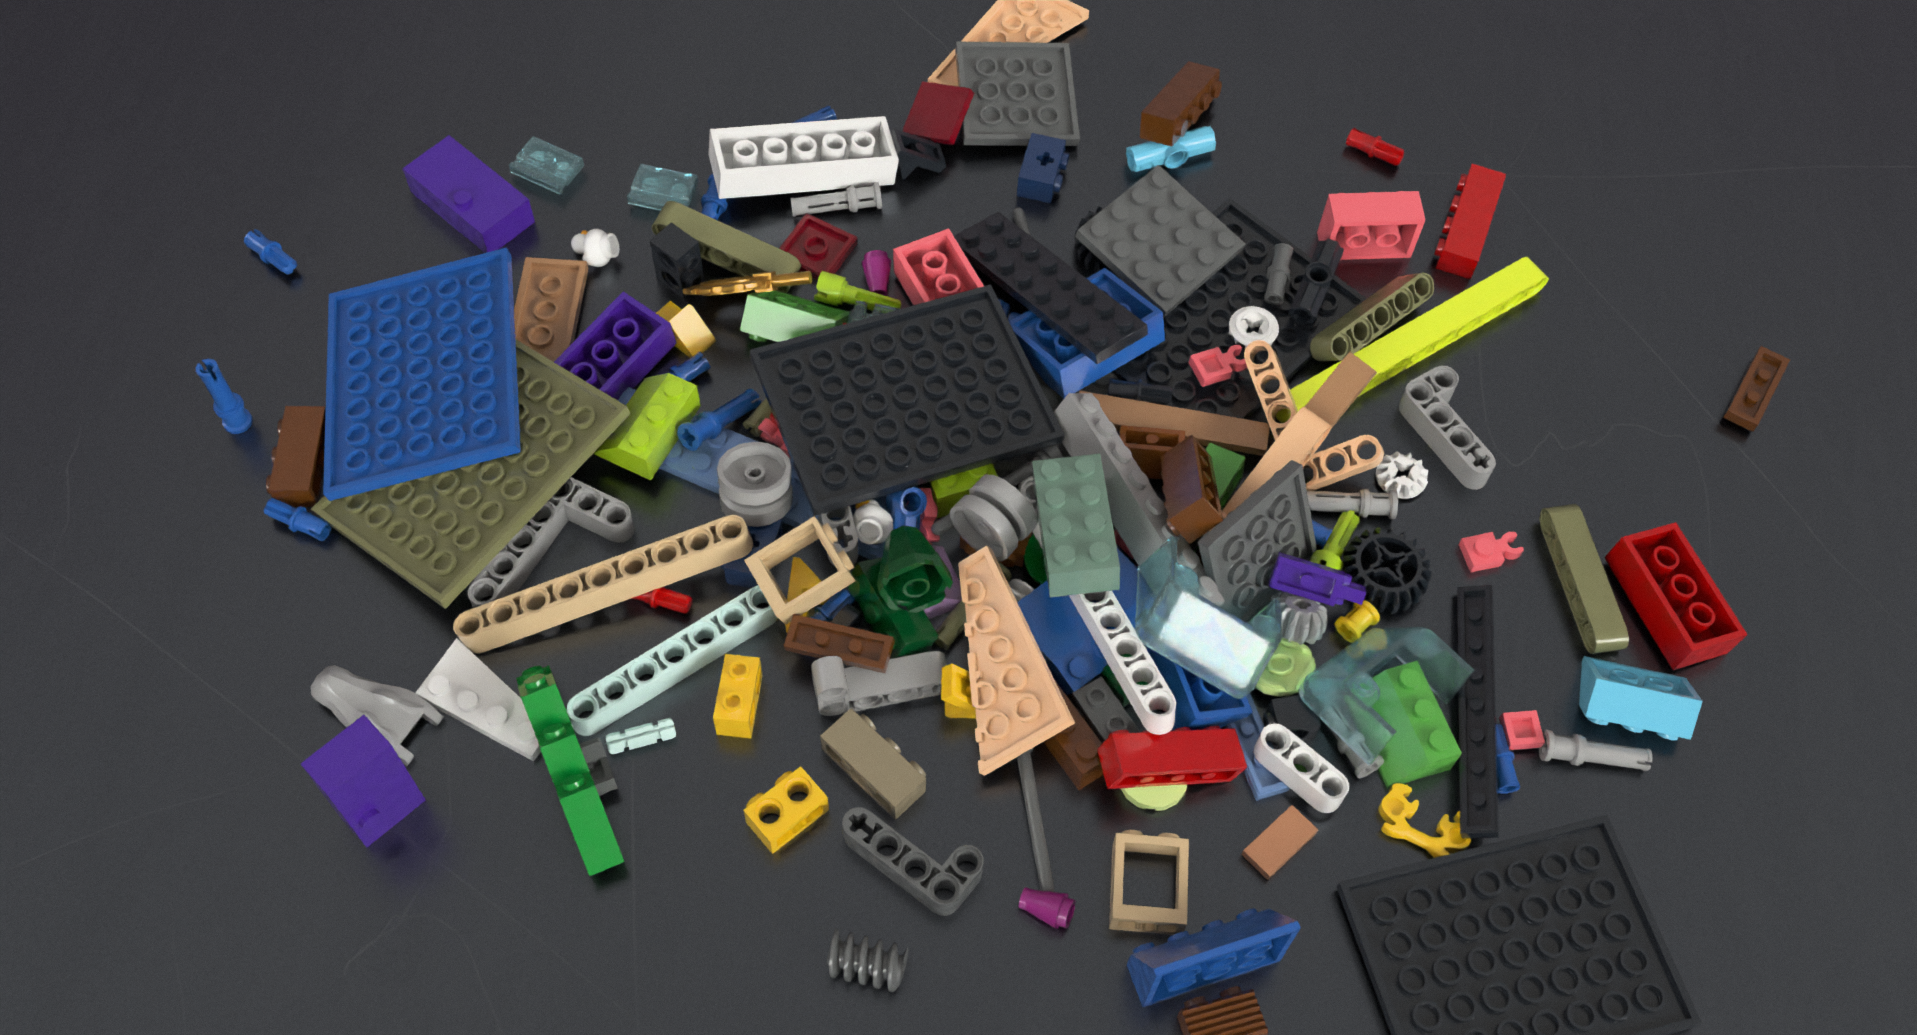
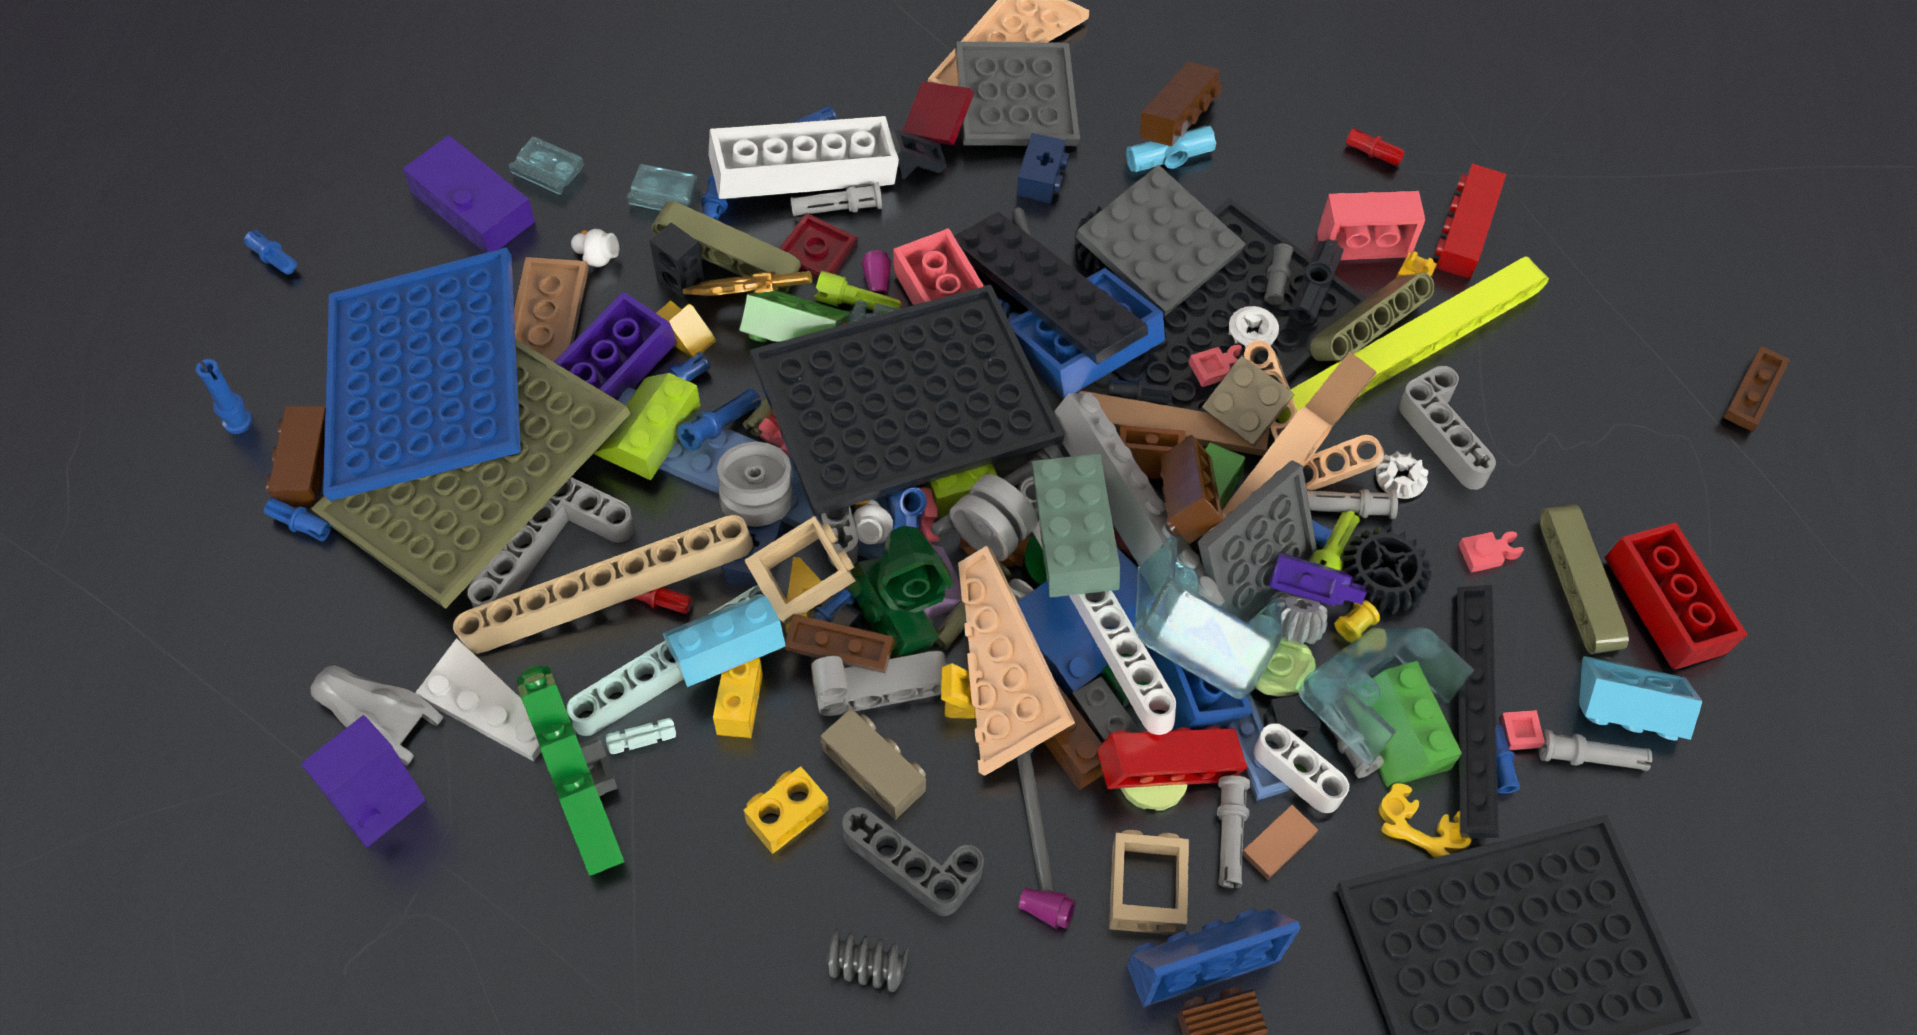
(725, 639): none -> medium azure slope
(1233, 815): none -> light grey pin
(1248, 401): none -> dark tan plate
(1416, 264): none -> yellow tile

